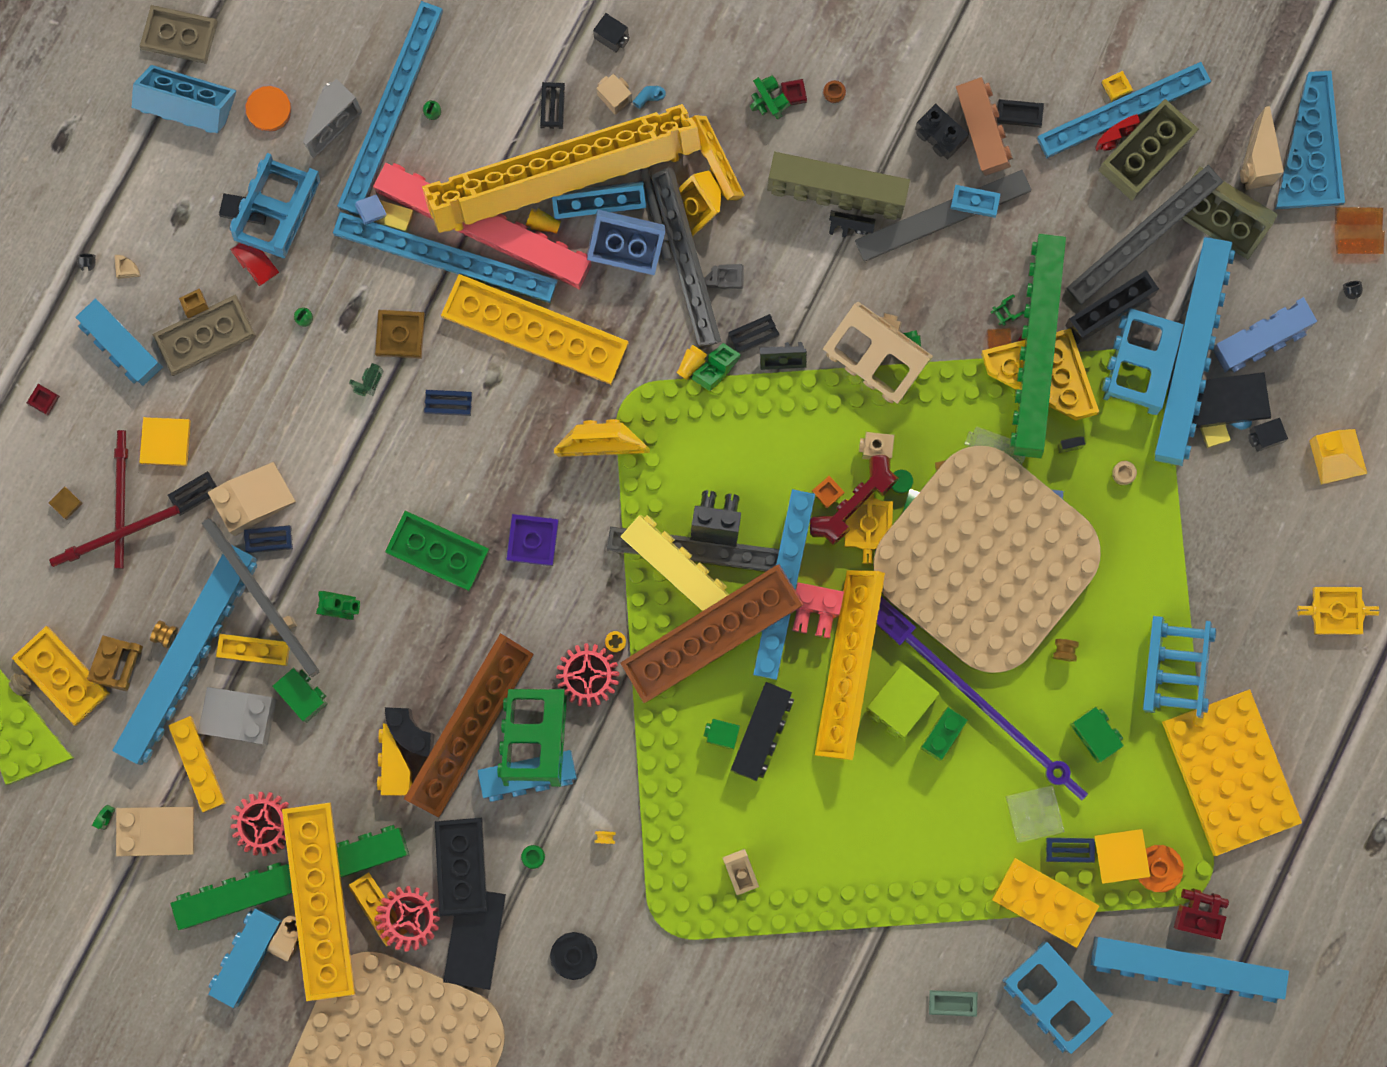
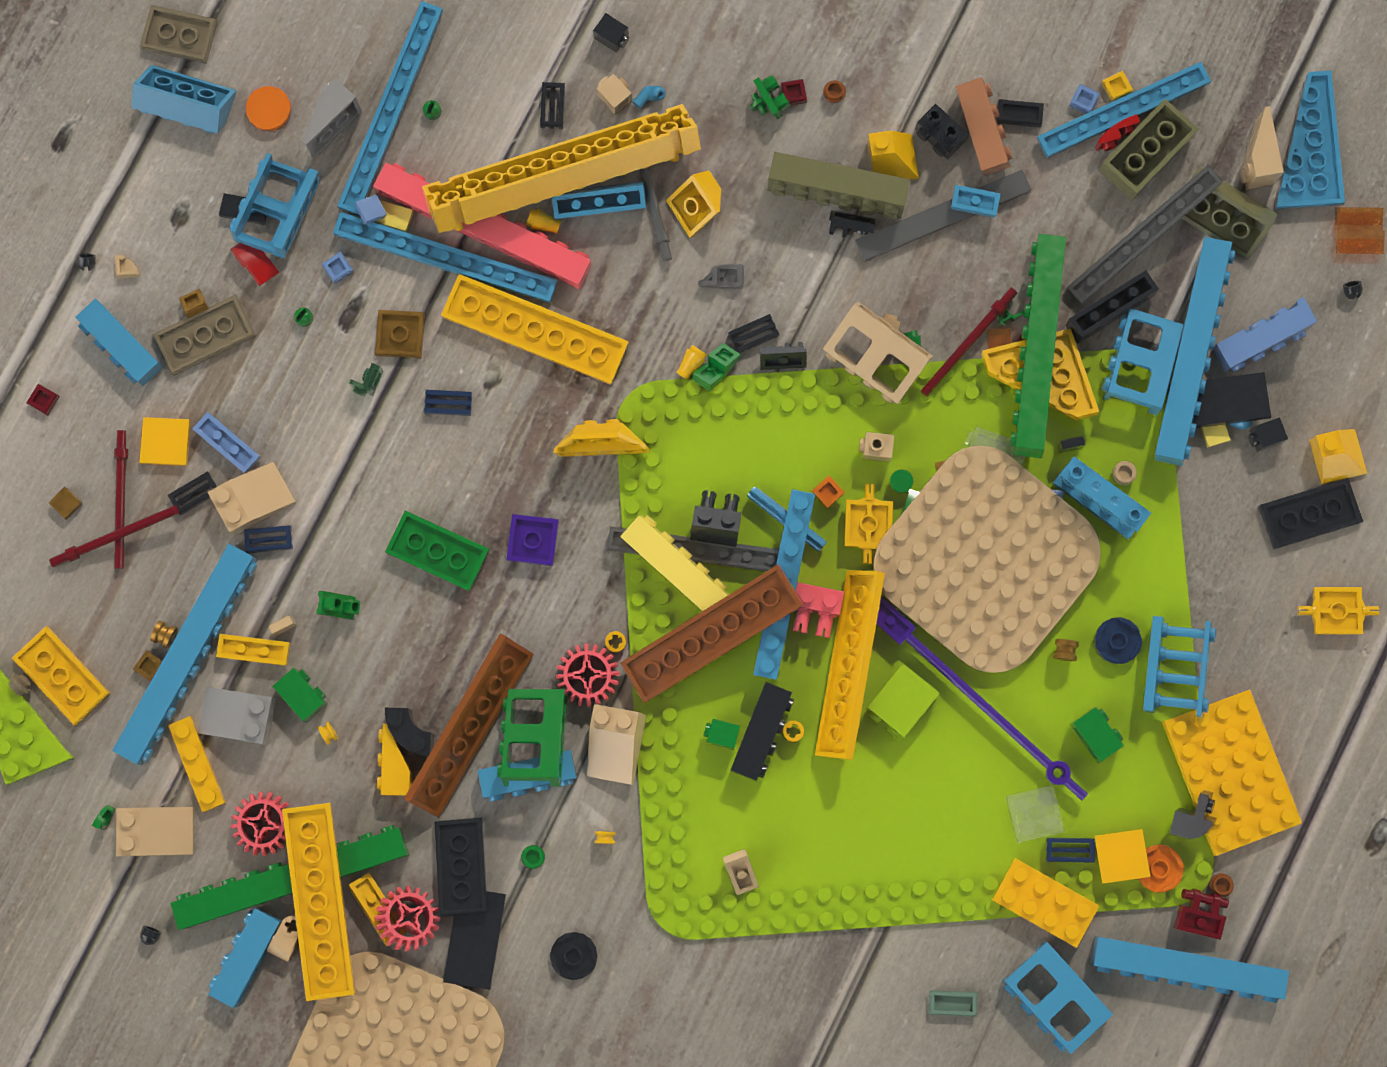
(107, 662): pearl gold plate -> none
(147, 665): none -> pearl gold tile
(149, 935): none -> black hinge
(226, 443): none -> medium blue plate
(261, 597): dark grey tile -> none
(328, 733): none -> yellow bush
(337, 267): none -> medium blue tile
(614, 743): none -> tan slope
(626, 242): medium blue brick -> none
(686, 258): dark grey tile -> none
(719, 164): yellow plate -> none
(780, 514): none -> dark azure axle
(798, 736): none -> yellow bush
(880, 480): dark red plate -> none
(892, 154): none -> yellow slope
(943, 734): green brick -> none
(997, 308): none -> dark red bar
(1084, 99): none -> medium blue tile
(1101, 498): none -> dark azure fence
(1118, 640): none -> dark blue tile
(1194, 824): none -> black brick
(1221, 884): none -> dark orange plate
(1310, 513): none -> black tile

